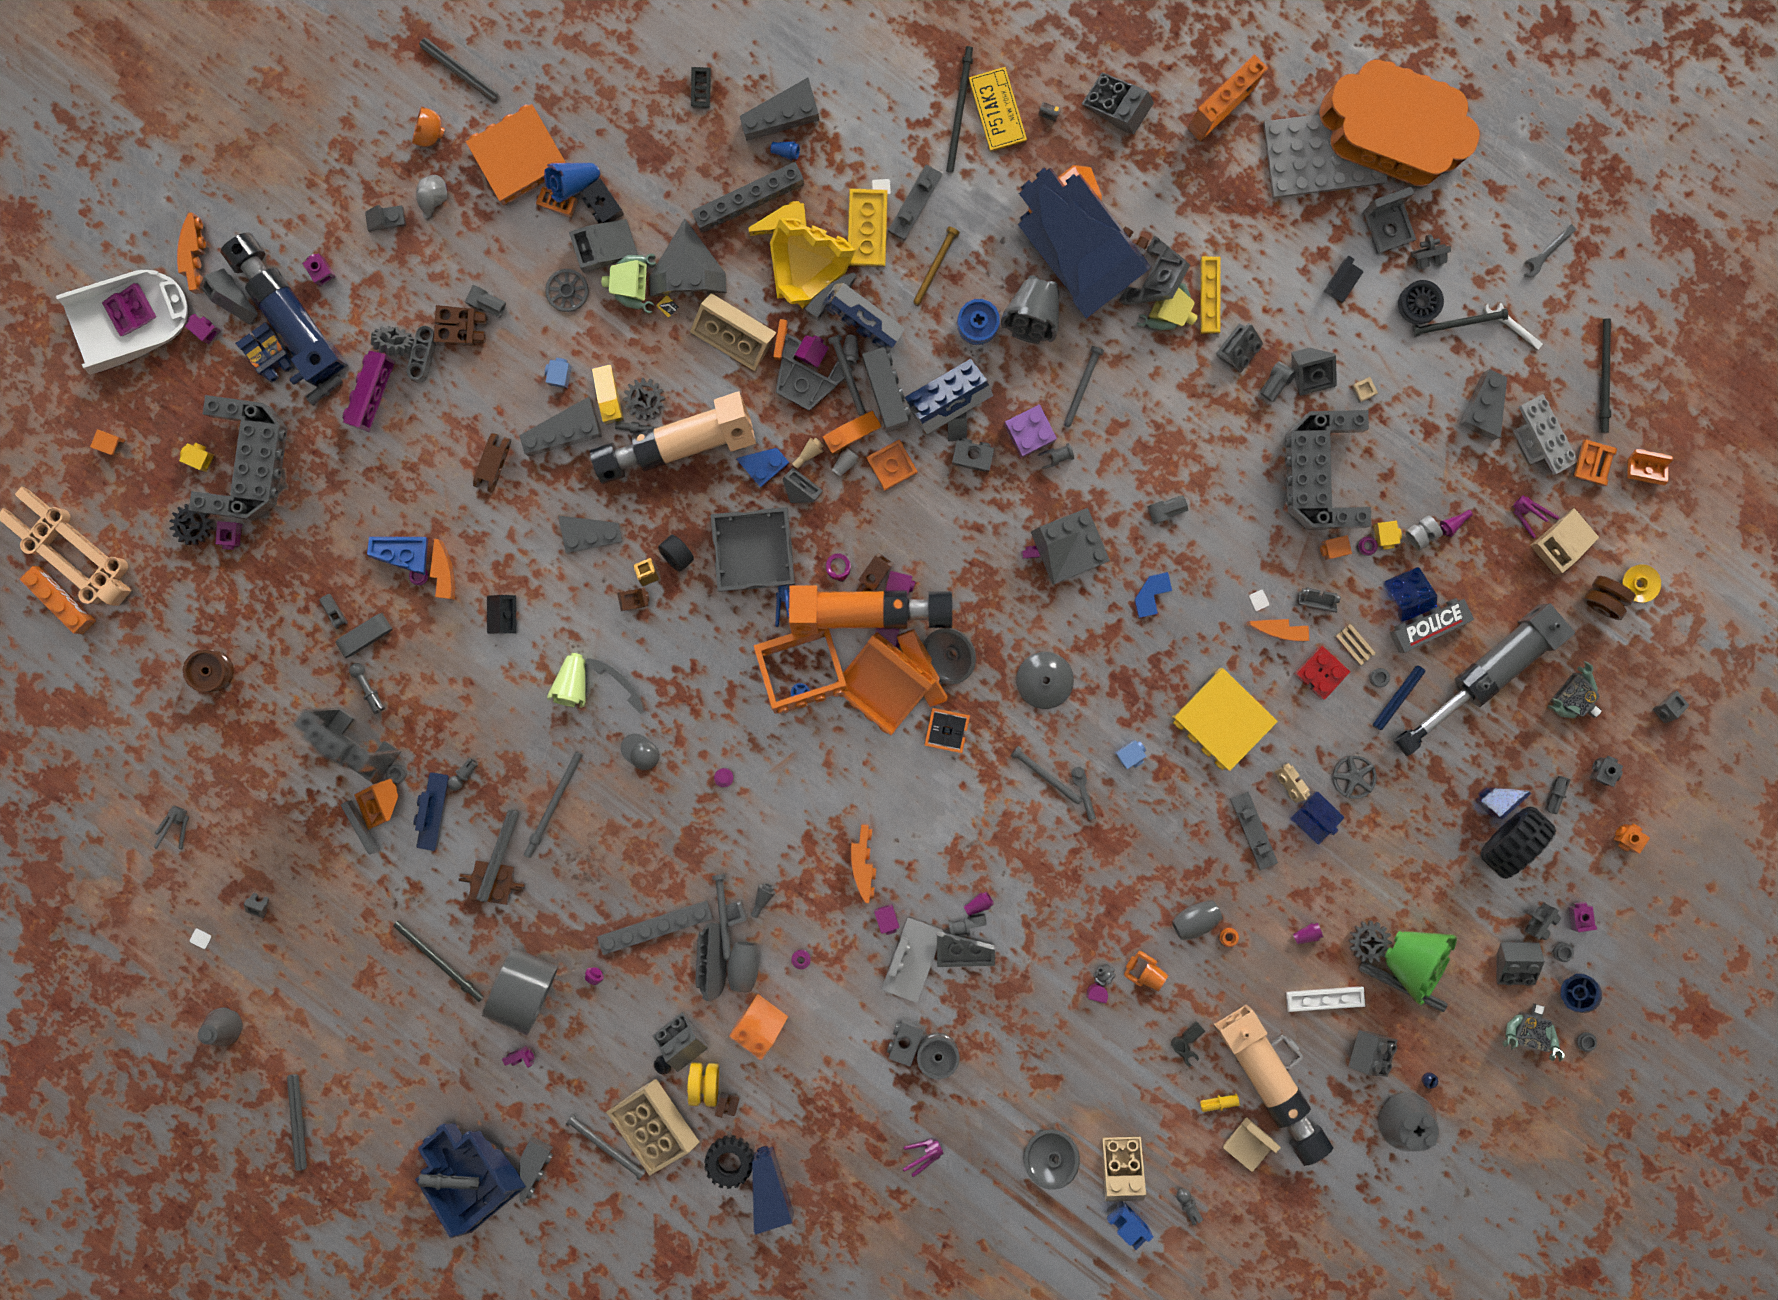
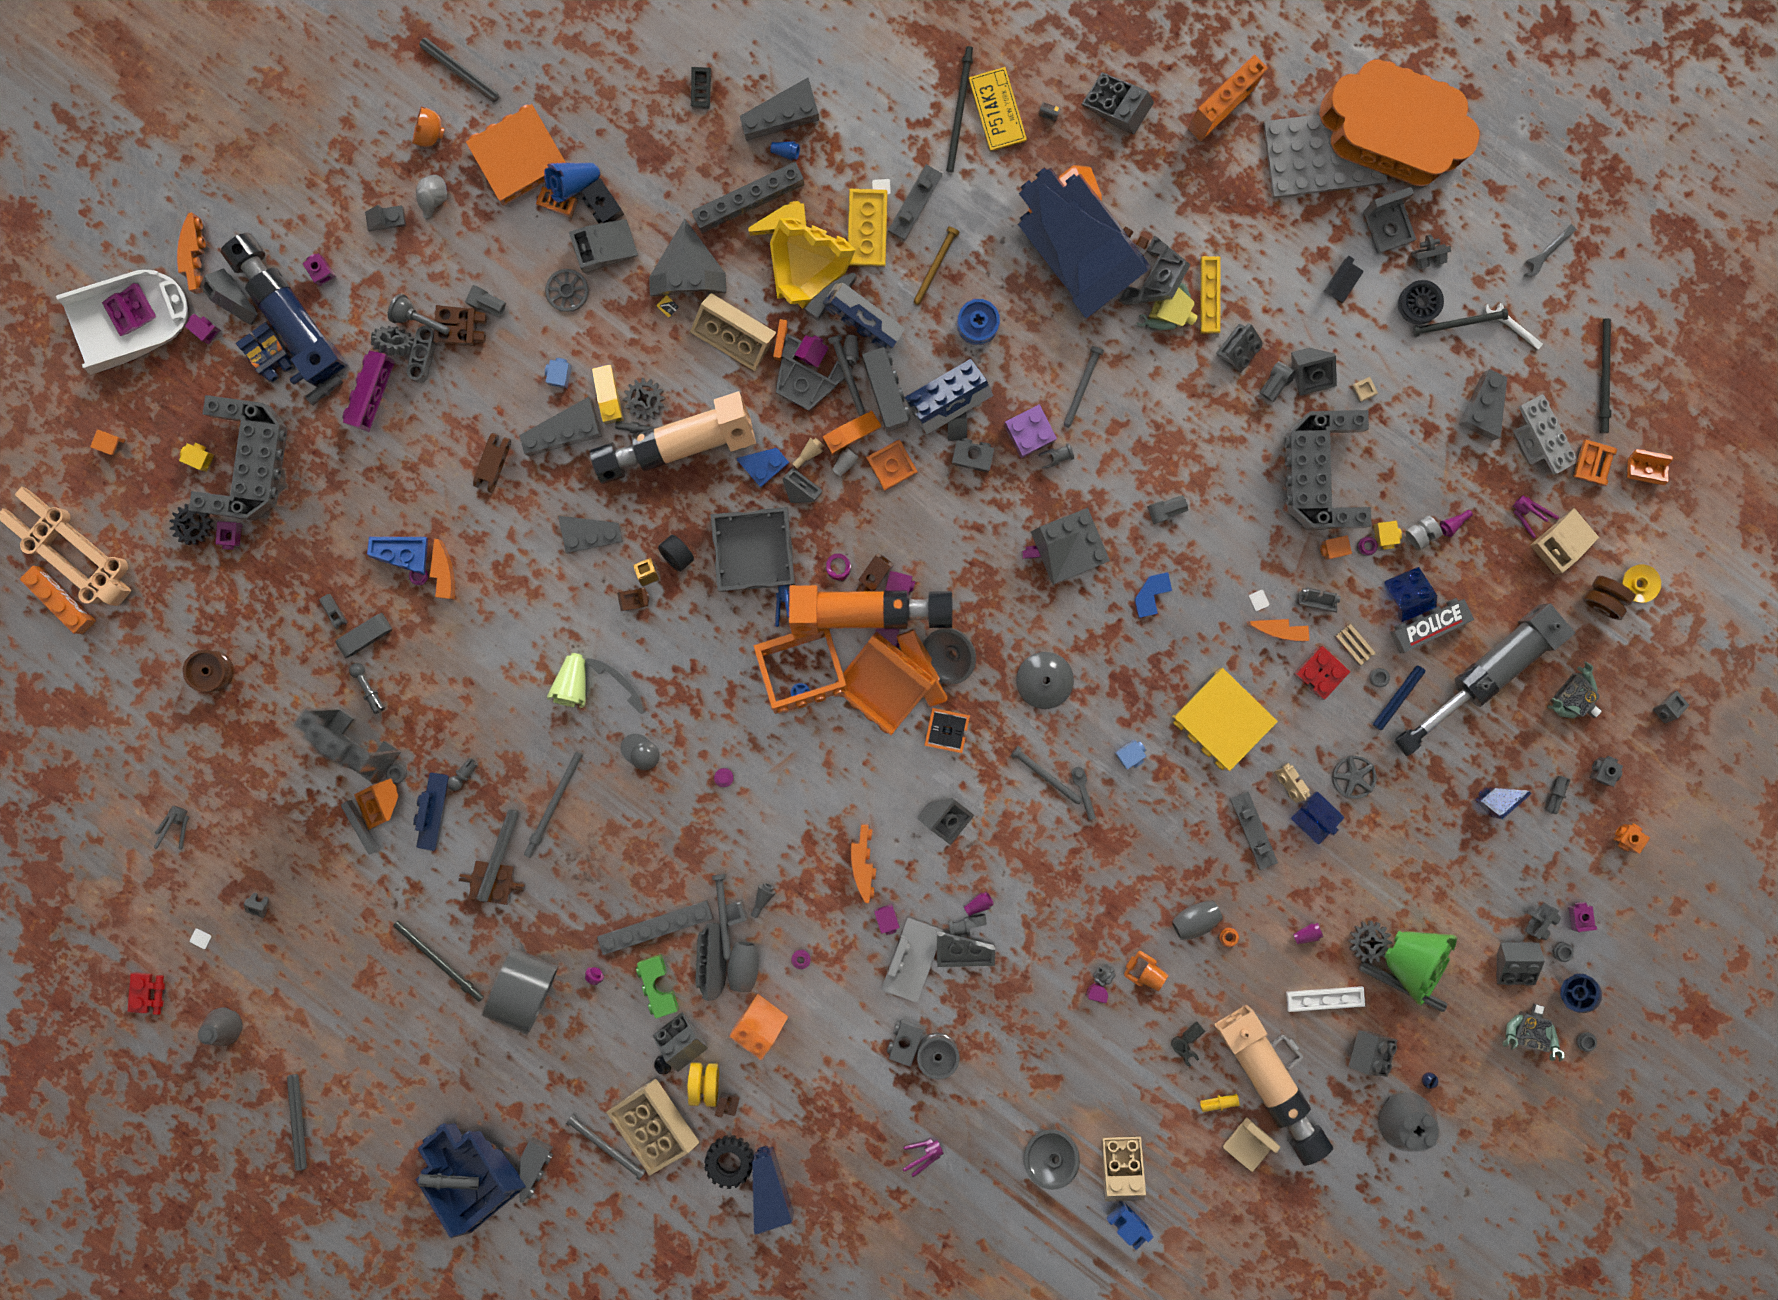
(140, 993): none -> red plate
(402, 310): none -> dark grey piece
(501, 614): black panel -> none
(515, 1057): magenta bracket -> none
(628, 281): yellowish green torso -> none
(660, 1002): none -> bright green arch
(946, 818): none -> dark grey slope
(1033, 311): dark grey cone -> none
(1184, 1197): dark grey pin -> none
(1518, 842): black tyre -> none

